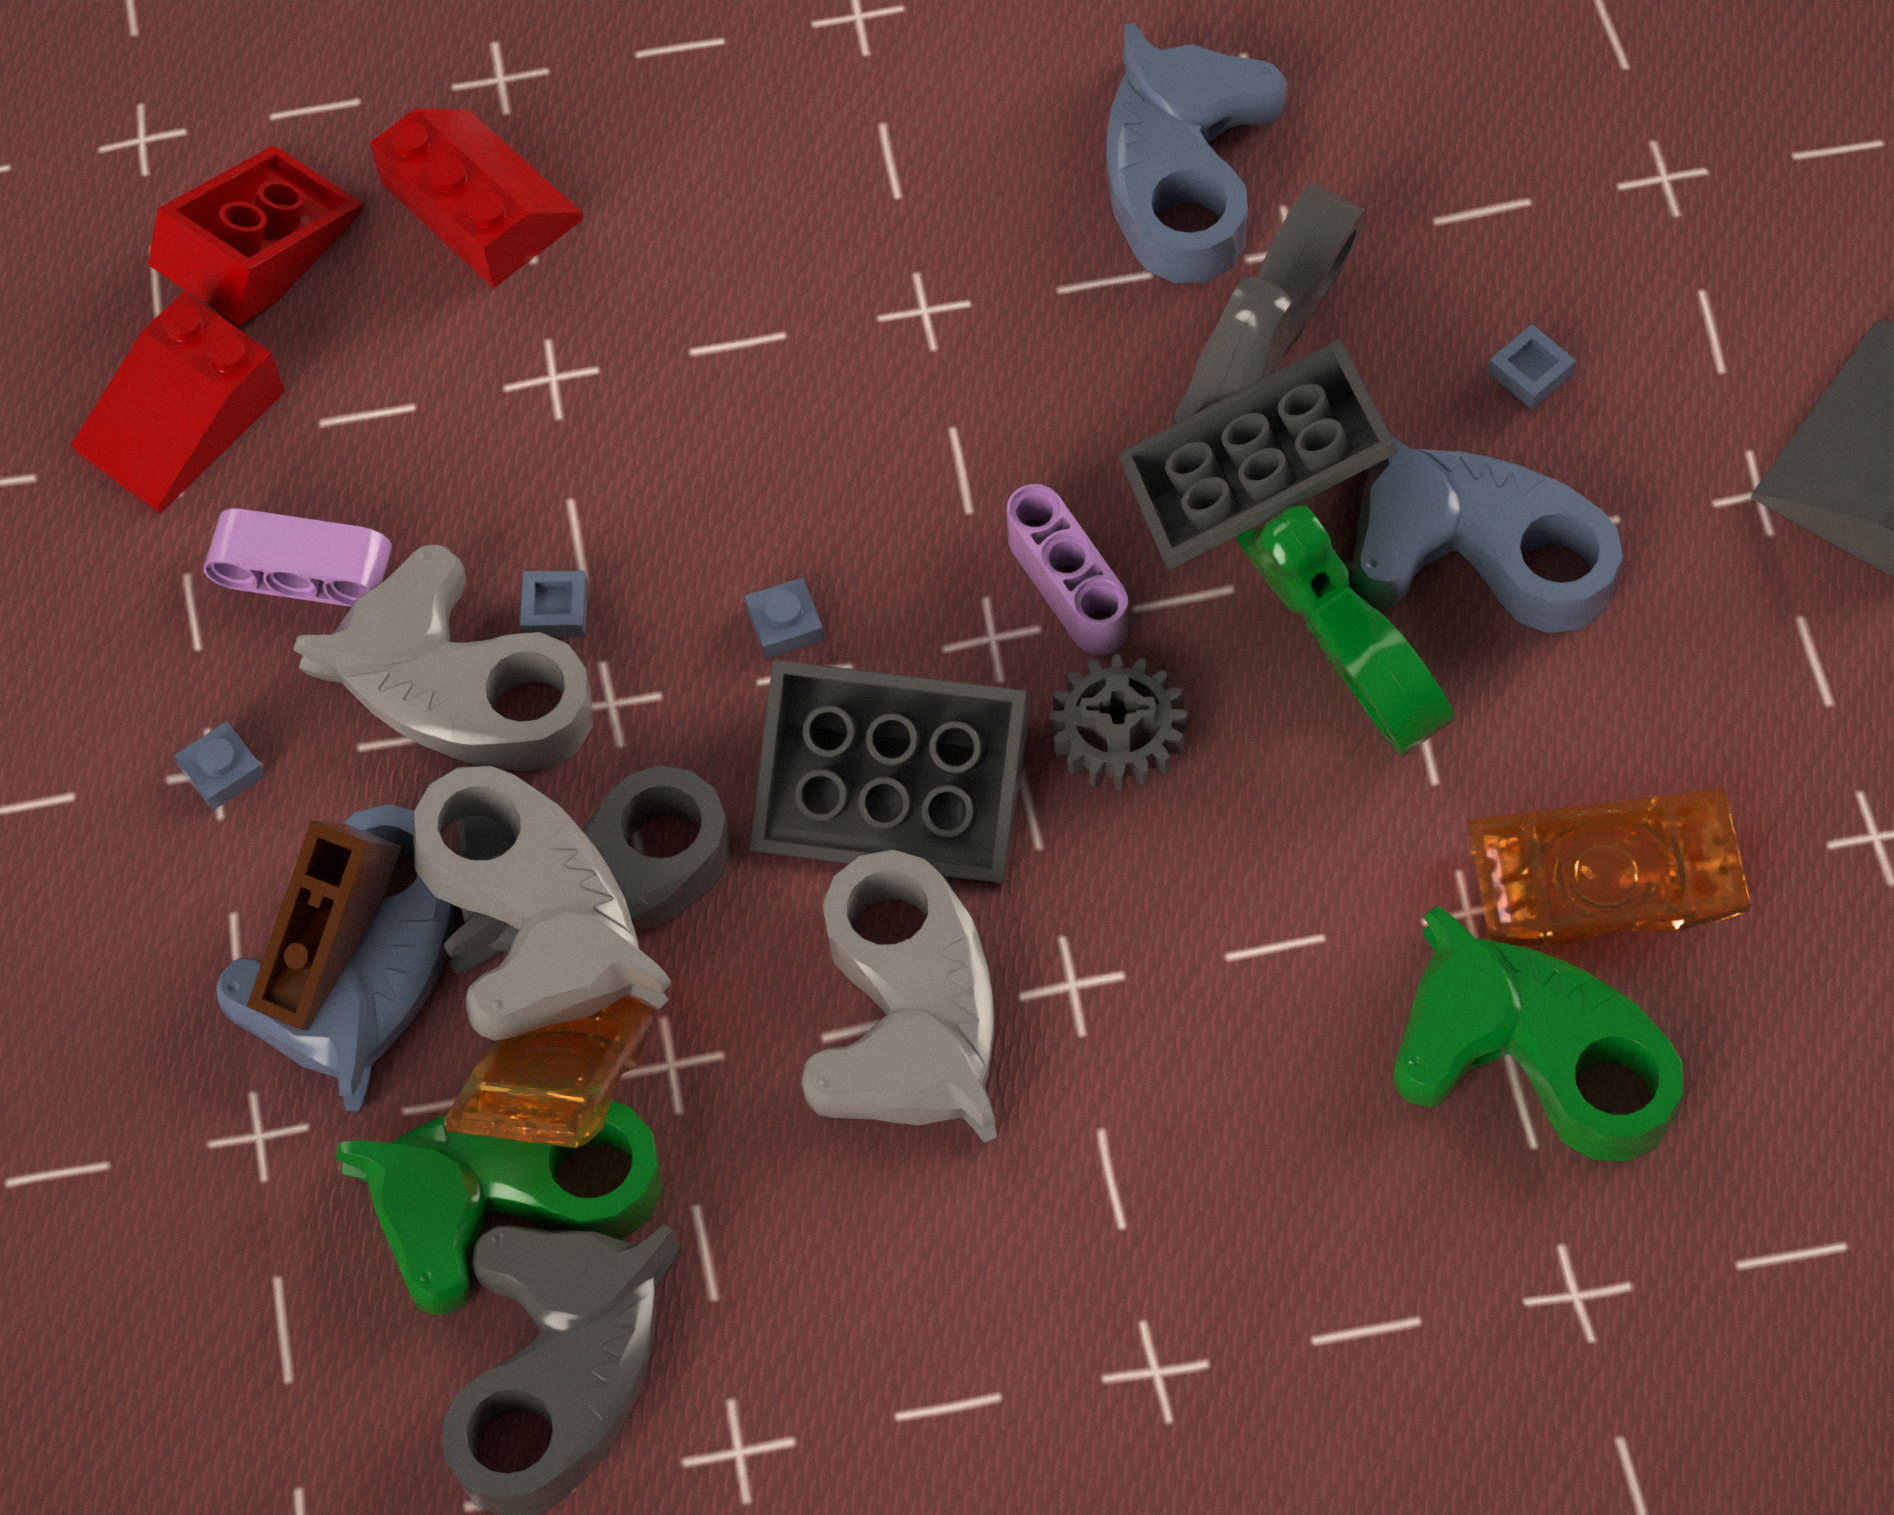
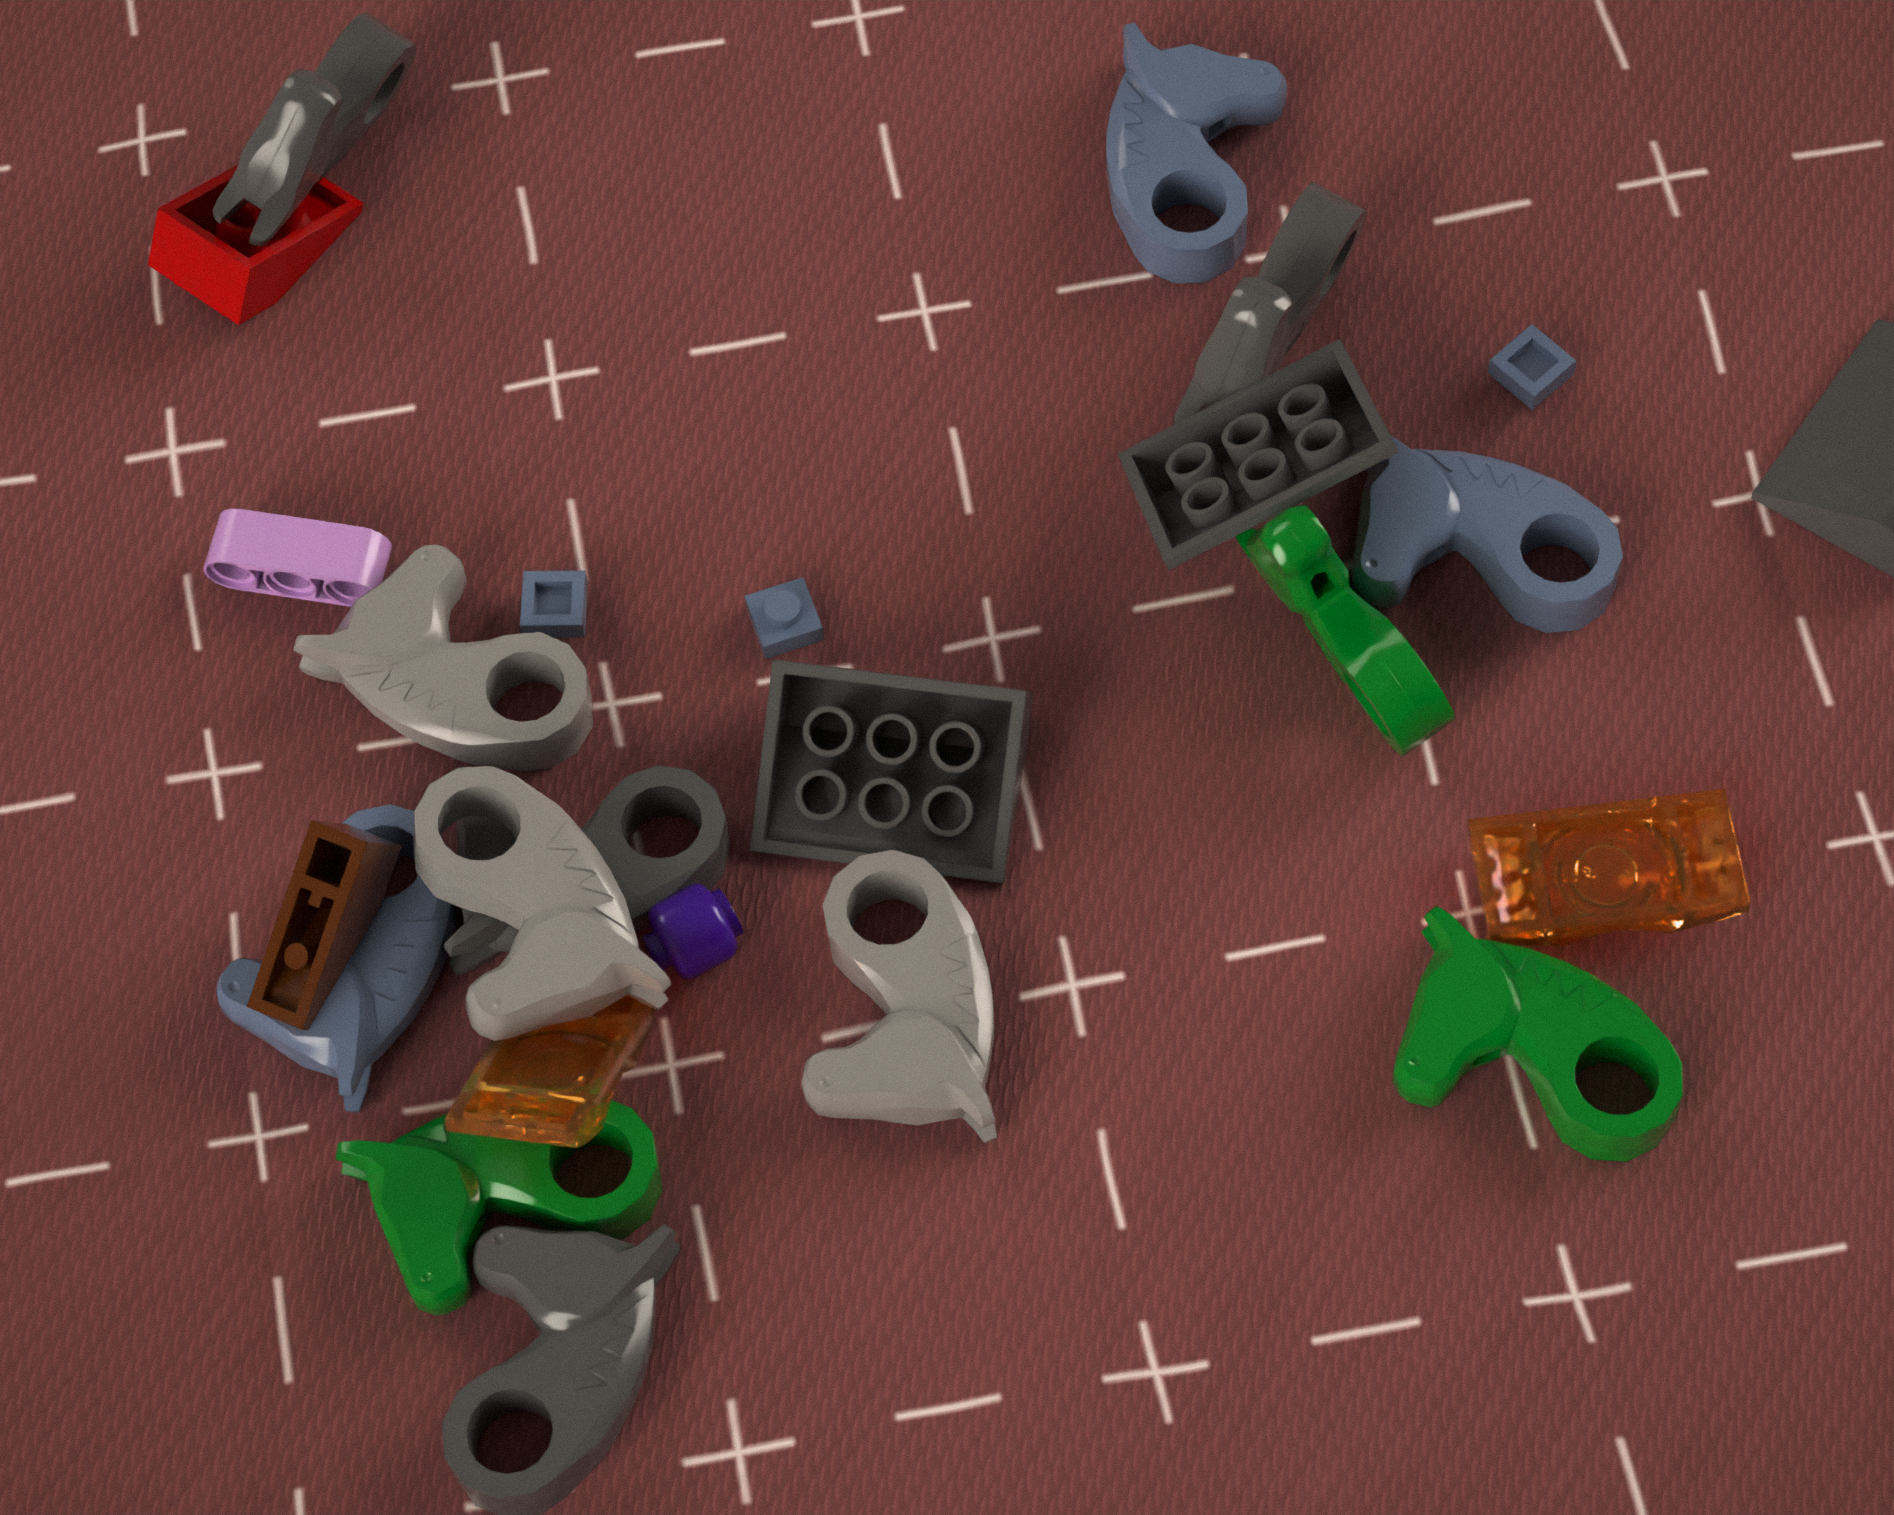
(178, 402): red slope -> none
(219, 765): sand blue plate -> none
(316, 123): none -> dark grey animal
(471, 190): red slope -> none
(692, 931): none -> dark purple head
(1068, 594): lavender beam -> none
(1093, 742): dark grey gear -> none

